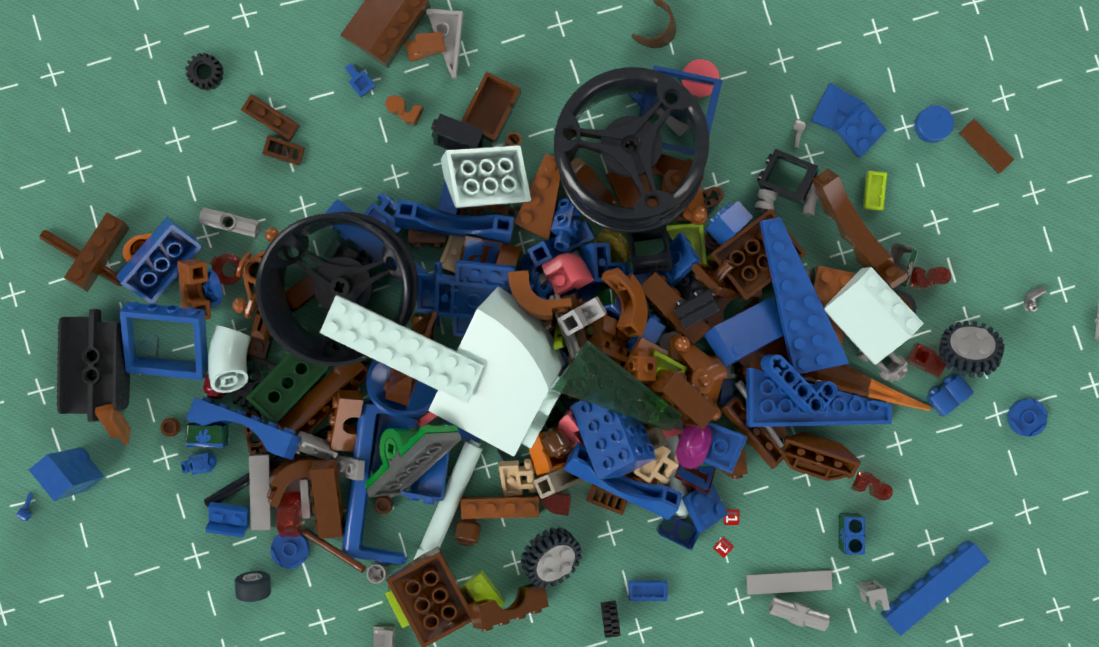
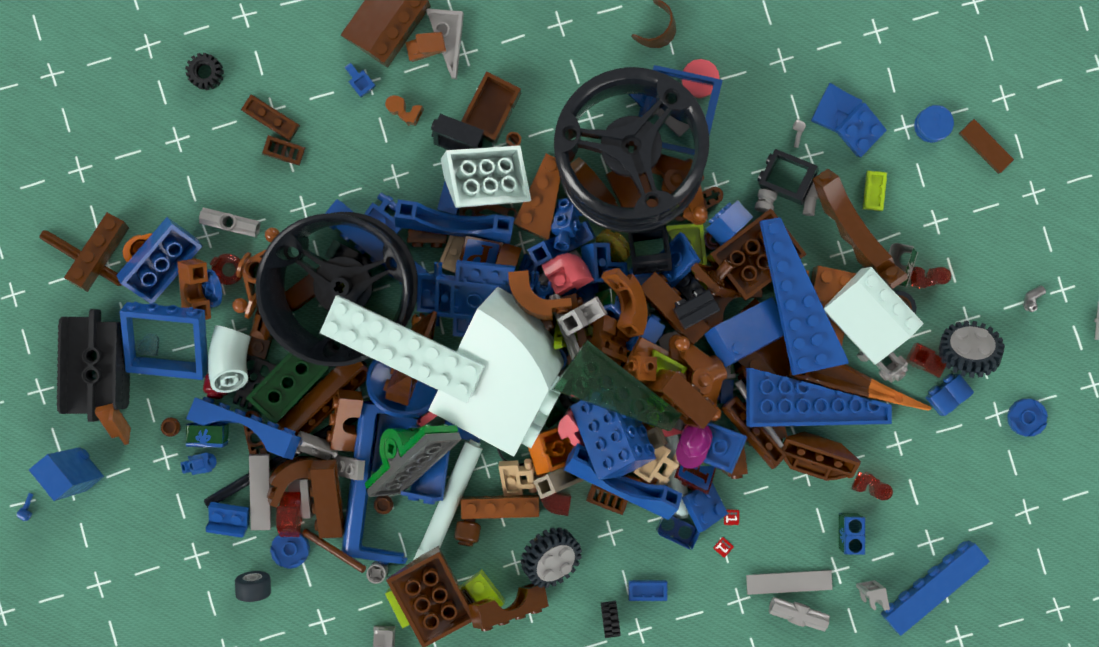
(556, 443): reddish brown head -> none
(795, 381): blue beam -> none

